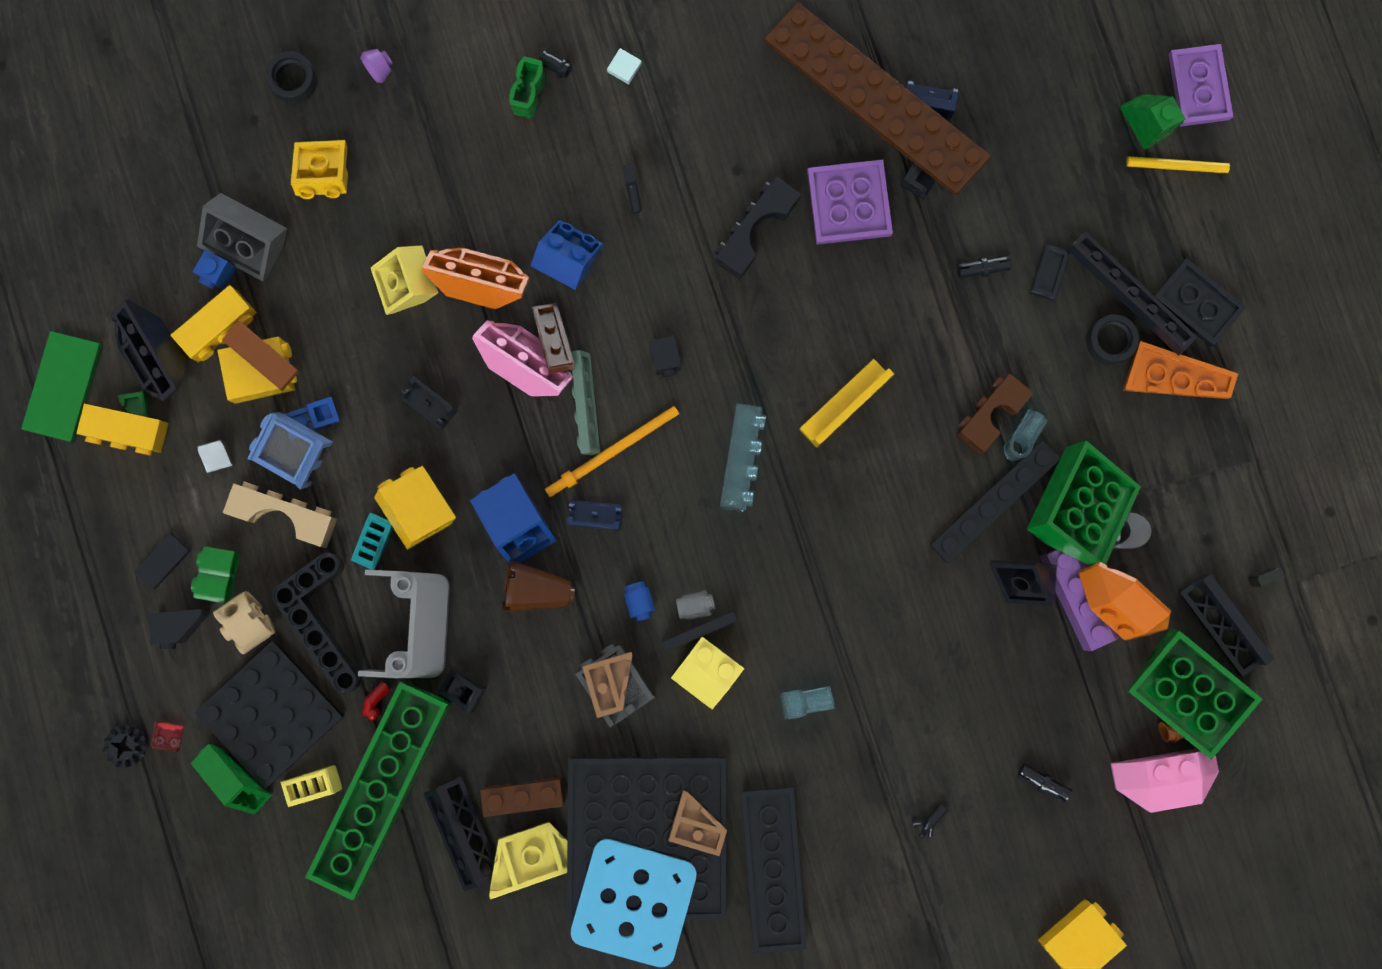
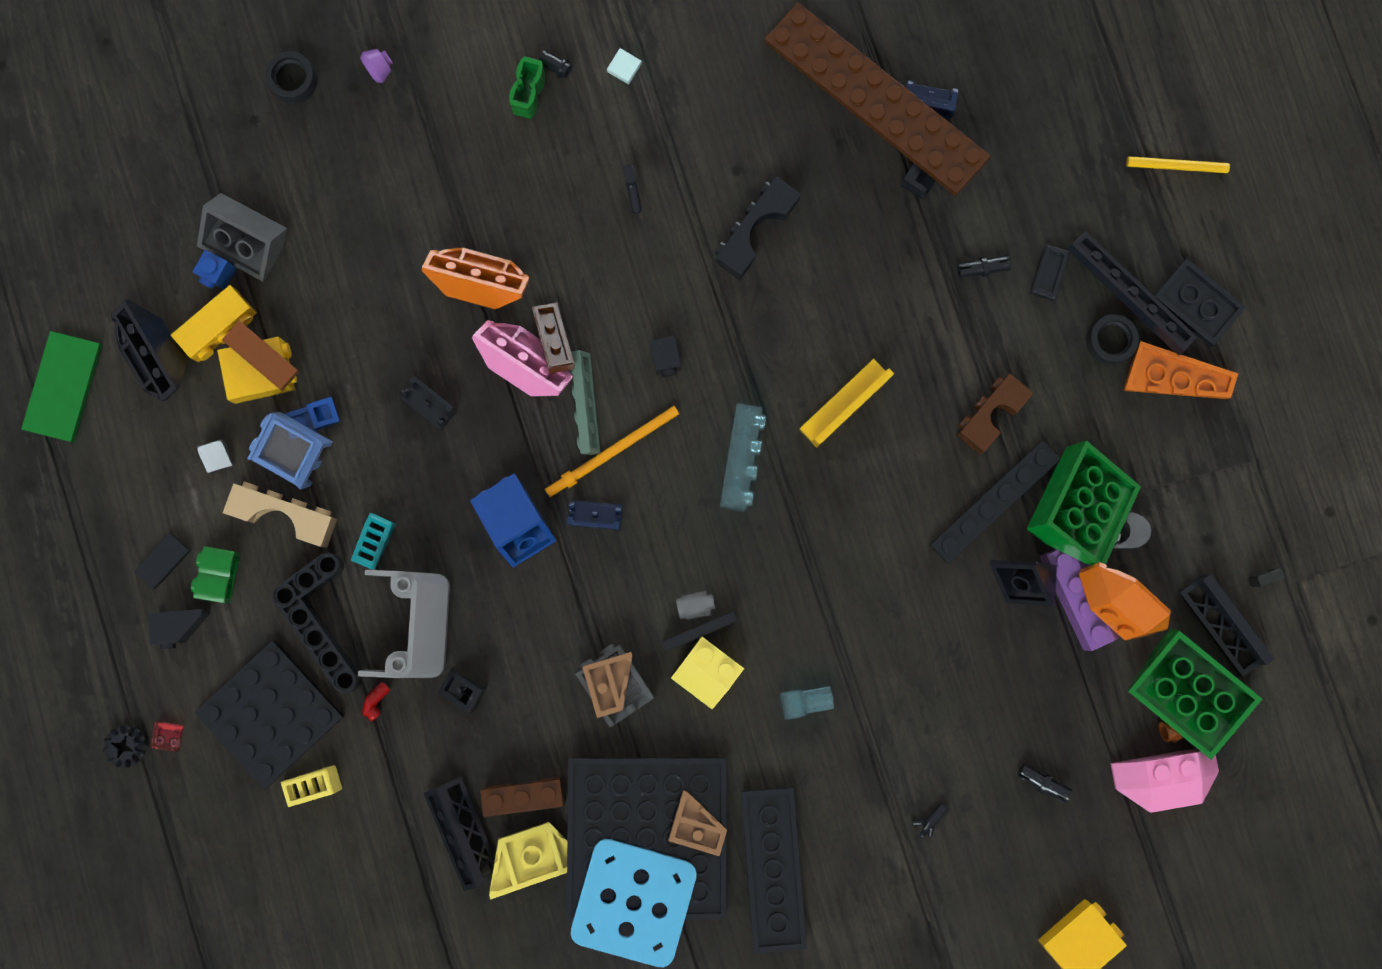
(122, 429): yellow brick -> none
(135, 403): green tile -> none
(230, 780): green slope -> none
(244, 622): tan brick -> none
(319, 169): yellow plate -> none
(378, 790): green brick -> none
(402, 280): light yellow slope -> none
(414, 506): yellow brick -> none
(534, 589): reddish brown cone -> none
(566, 254): blue slope -> none
(639, 601): blue brick -> none
(849, 202): medium lavender plate -> none
(1025, 434): clear light blue piece -> none
(1152, 117): green slope -> none
(1201, 84): medium lavender plate -> none

